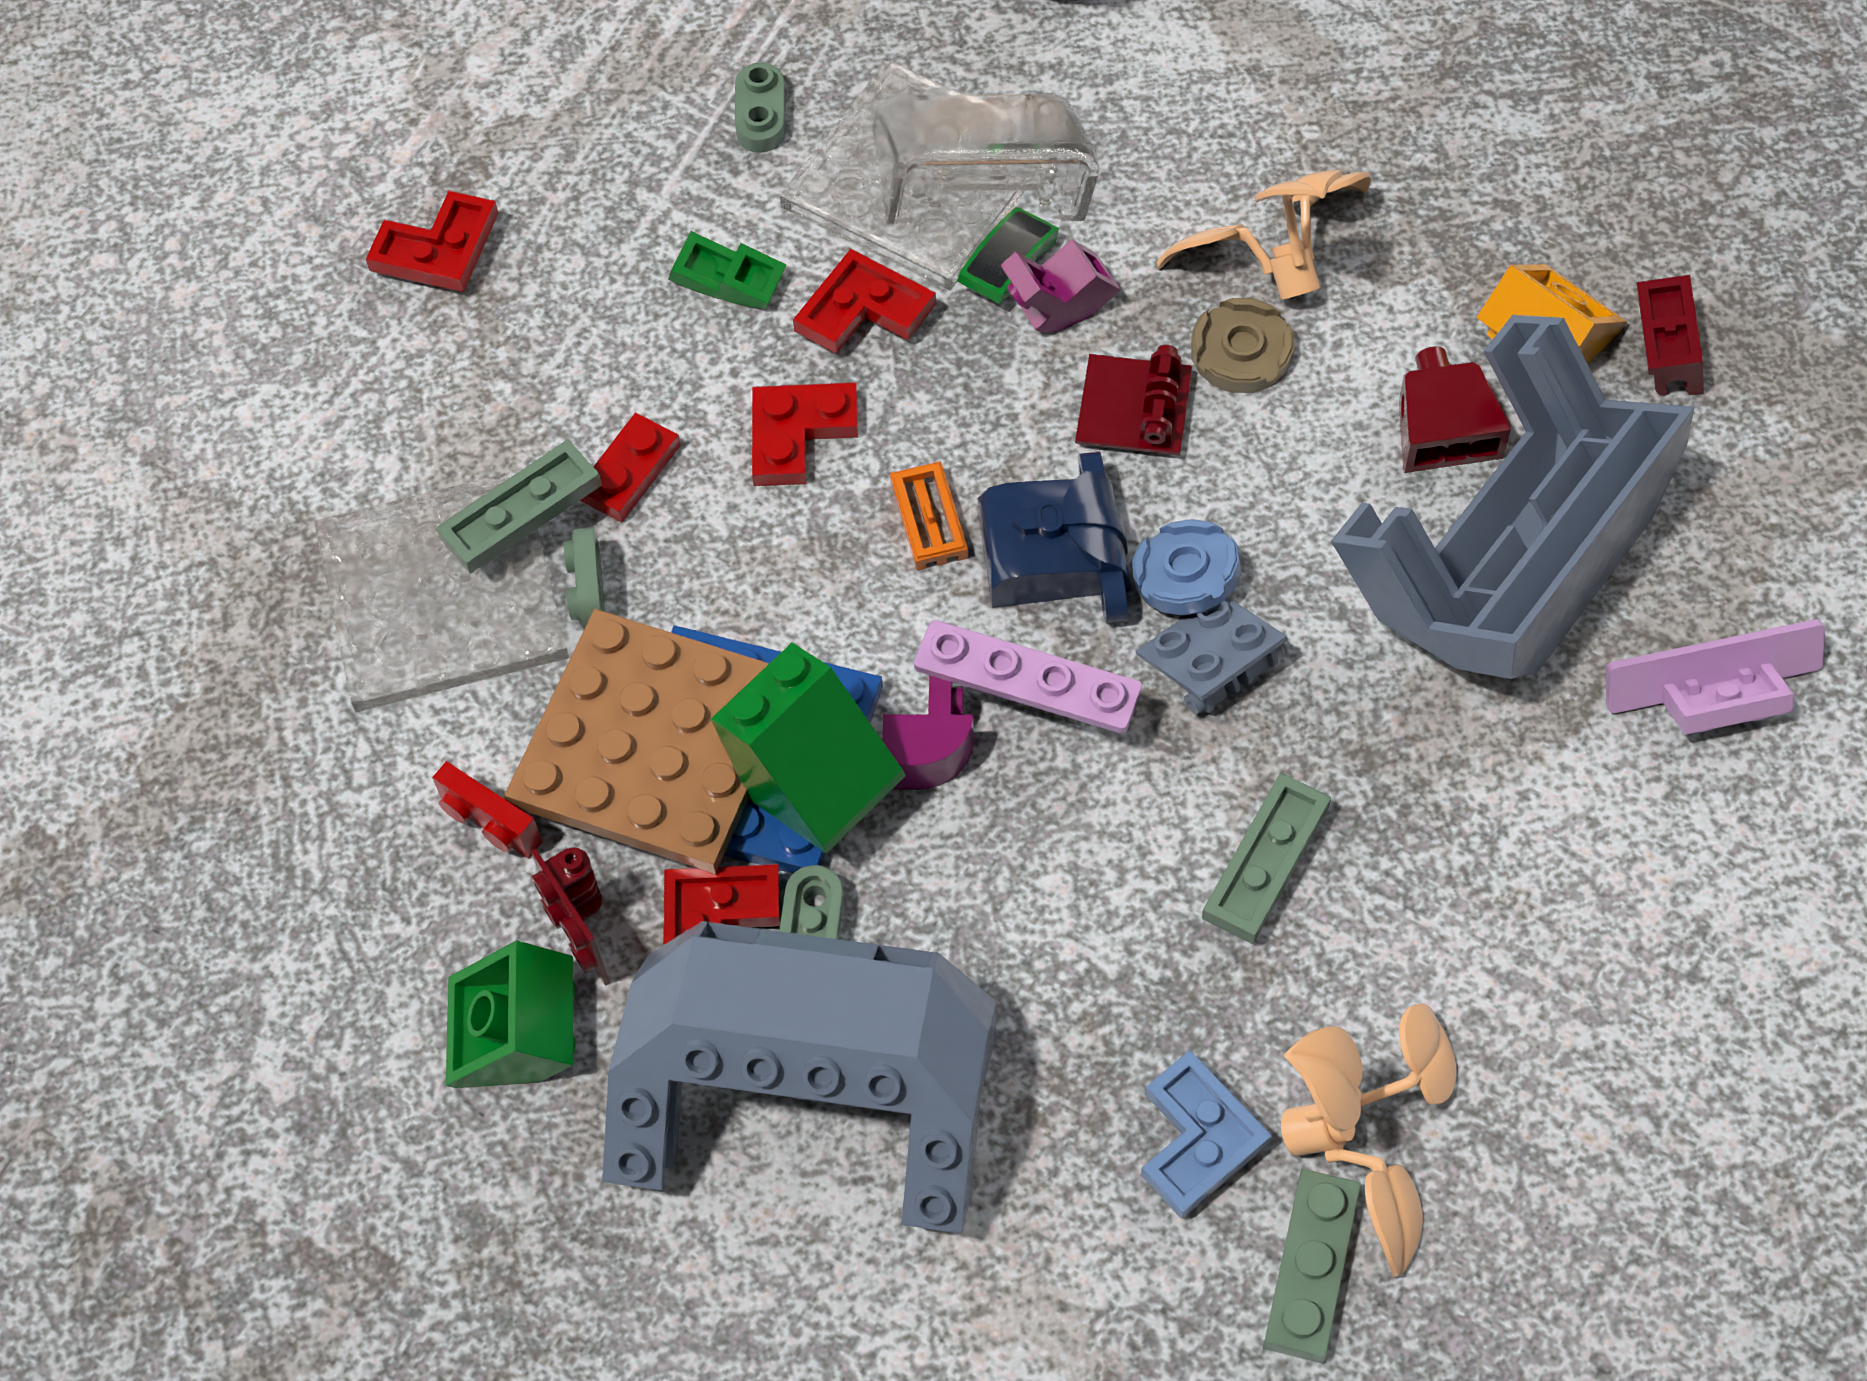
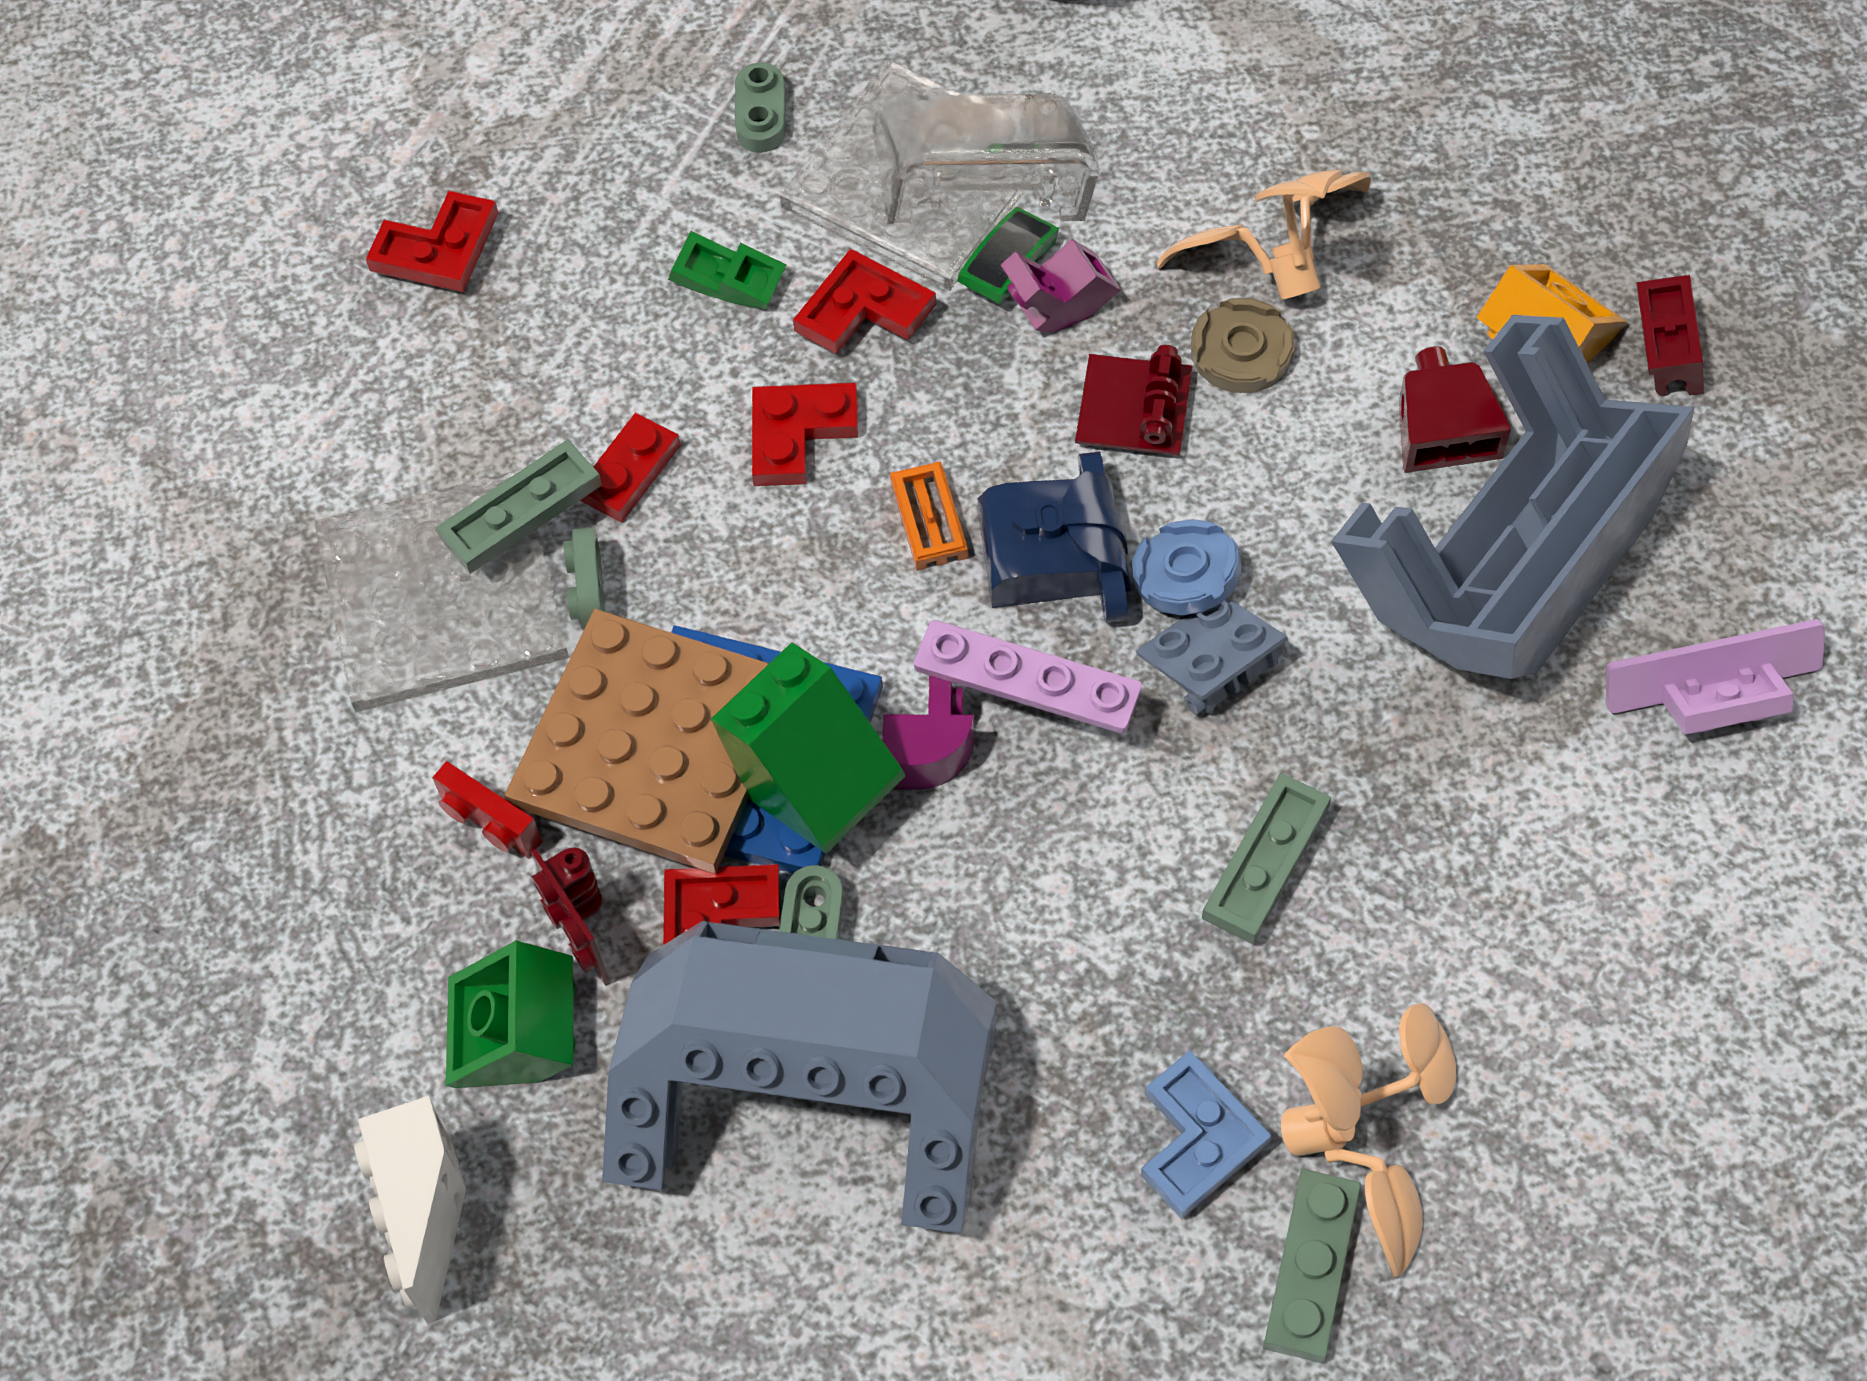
(416, 1197): none -> white slope

